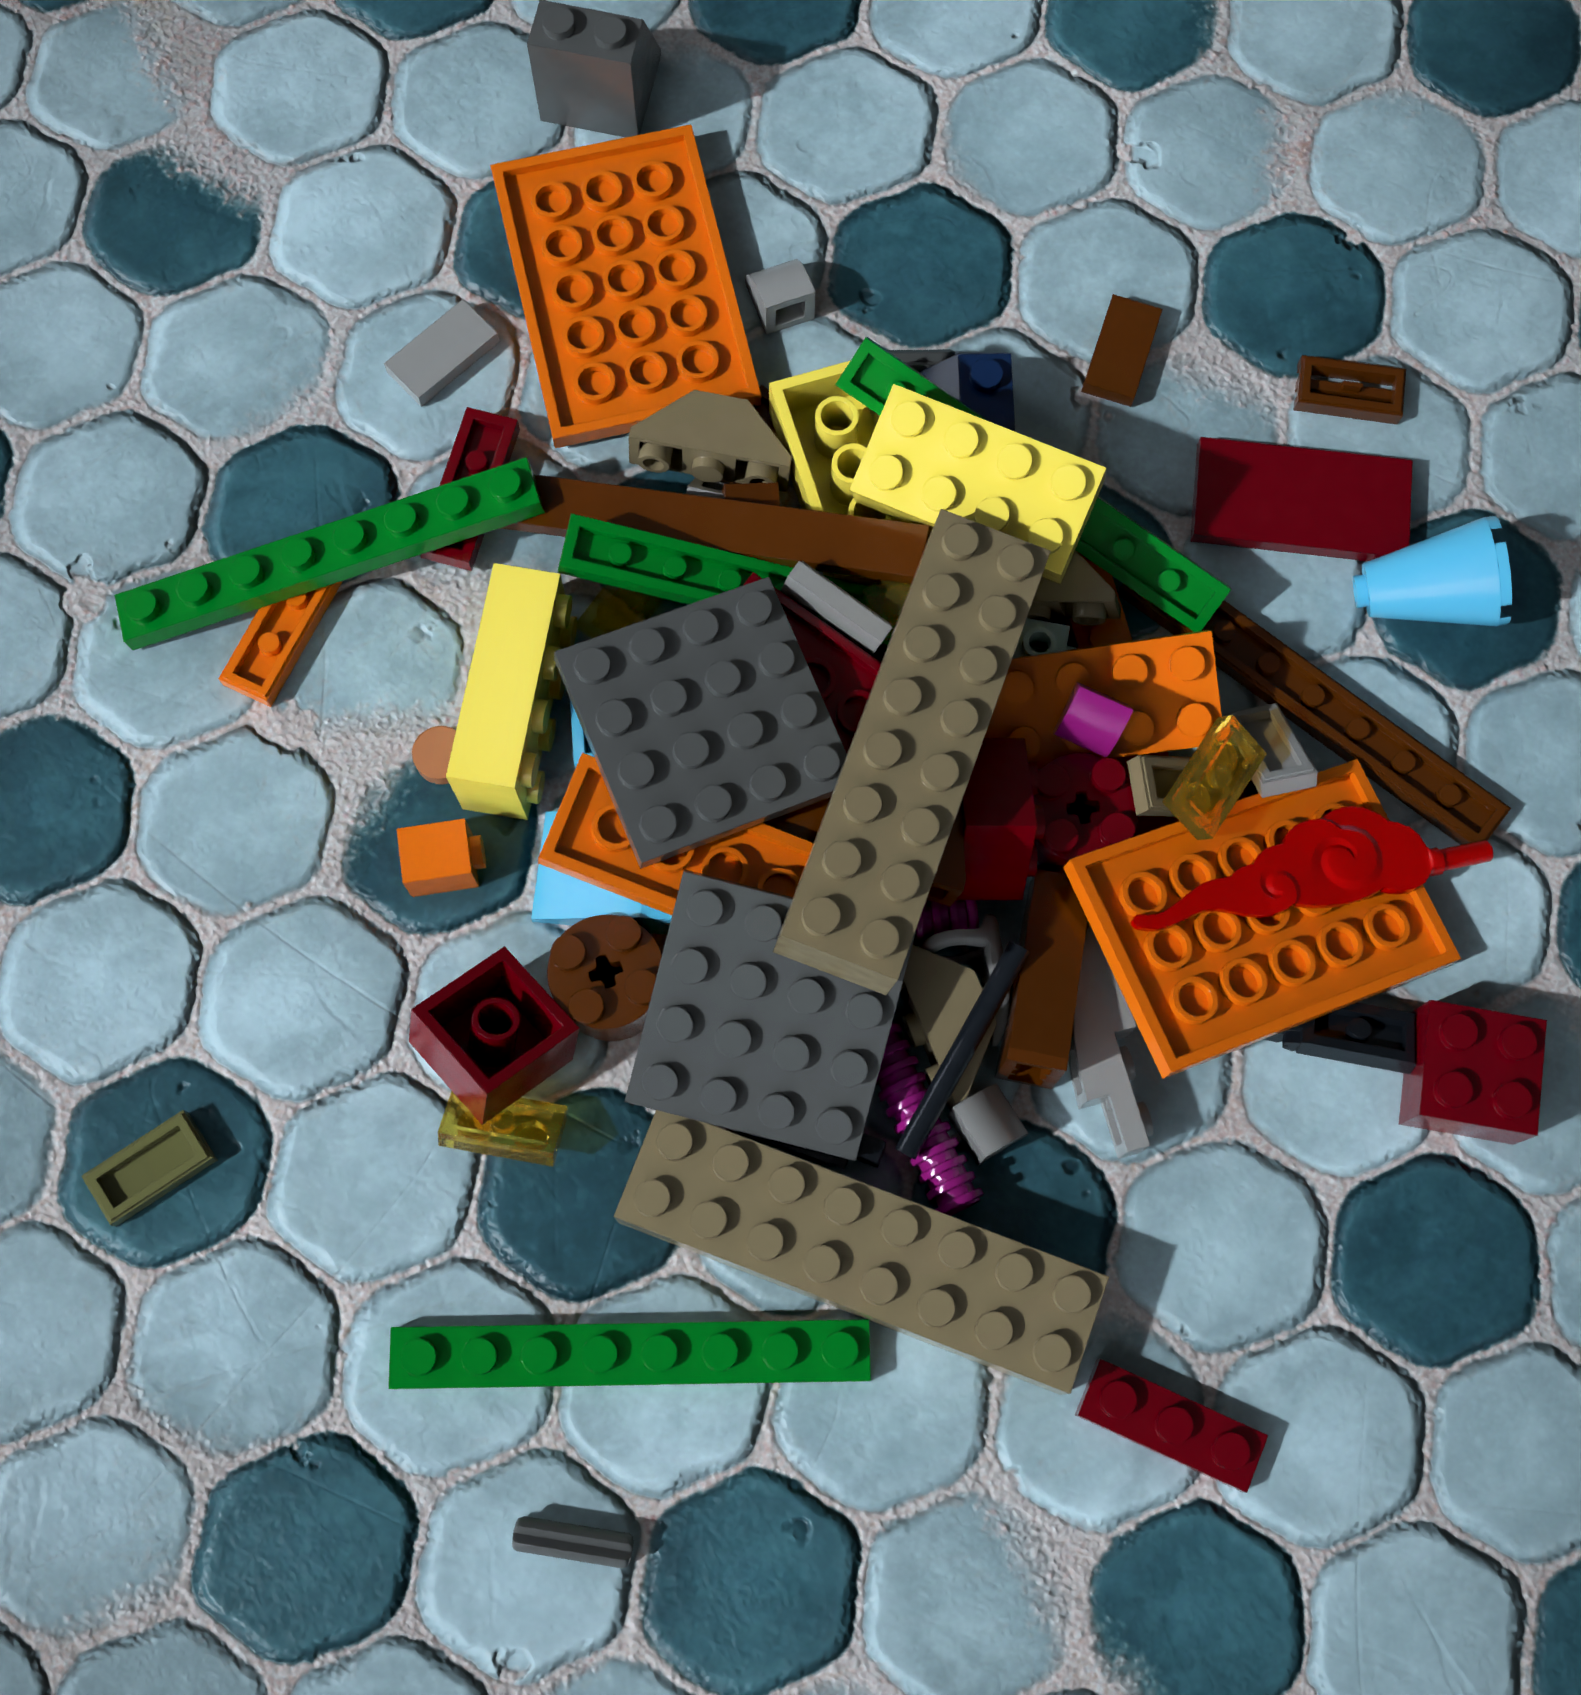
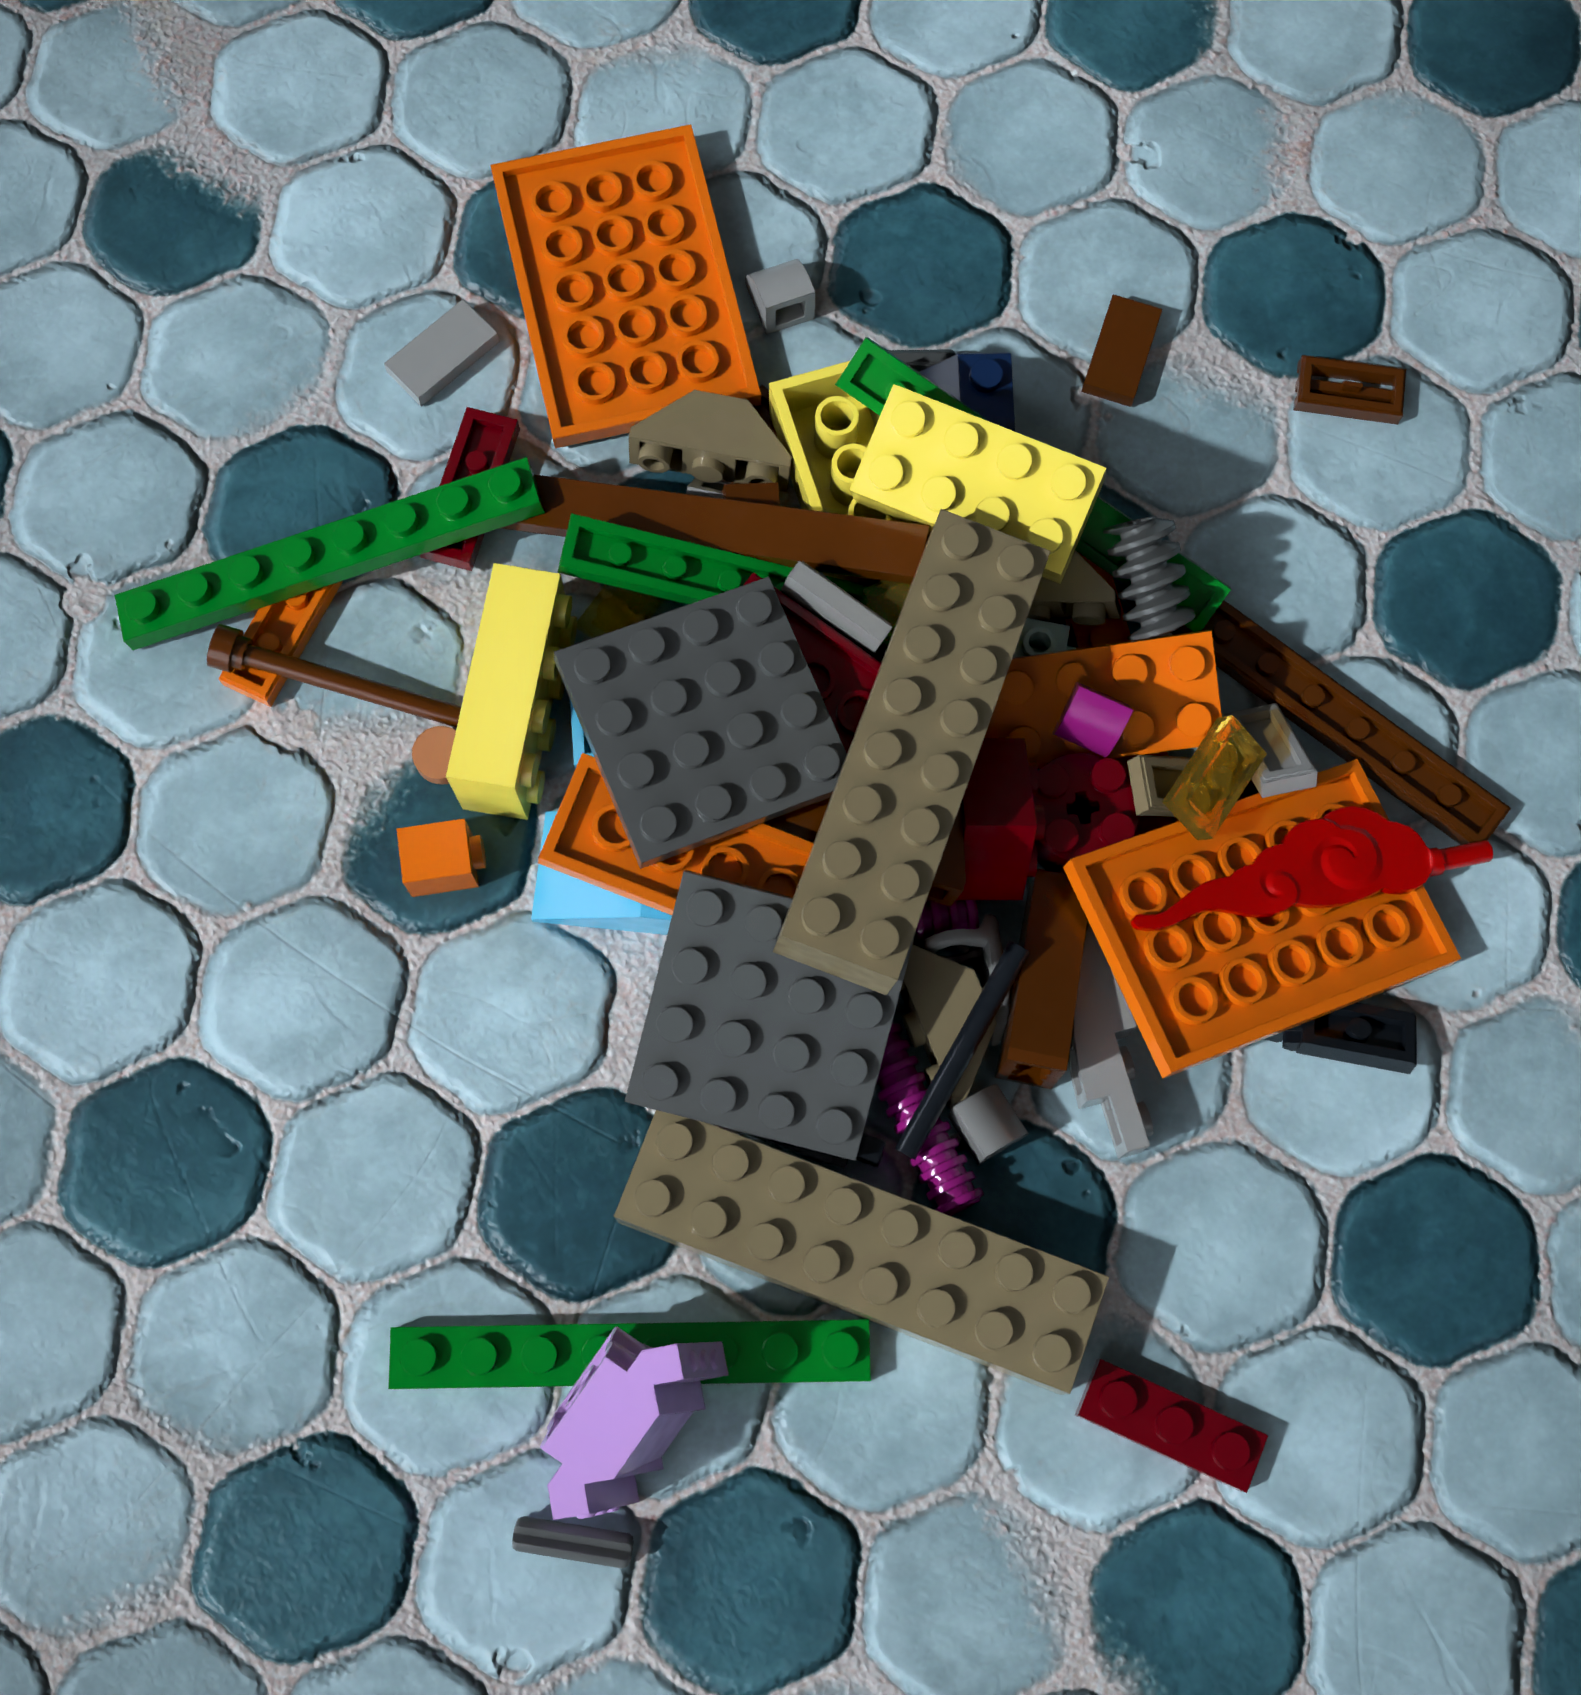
(149, 1168): olive tile -> none
(232, 650): none -> reddish brown piece
(493, 1034): dark red brick -> none
(521, 1132): clear yellow plate -> none
(577, 965): reddish brown brick -> none
(592, 68): dark grey slope -> none
(623, 1420): none -> lavender slope
(1150, 576): none -> dark grey piece
(1300, 500): dark red tile -> none
(1441, 579): medium azure cone -> none
(1475, 1073): dark red brick -> none

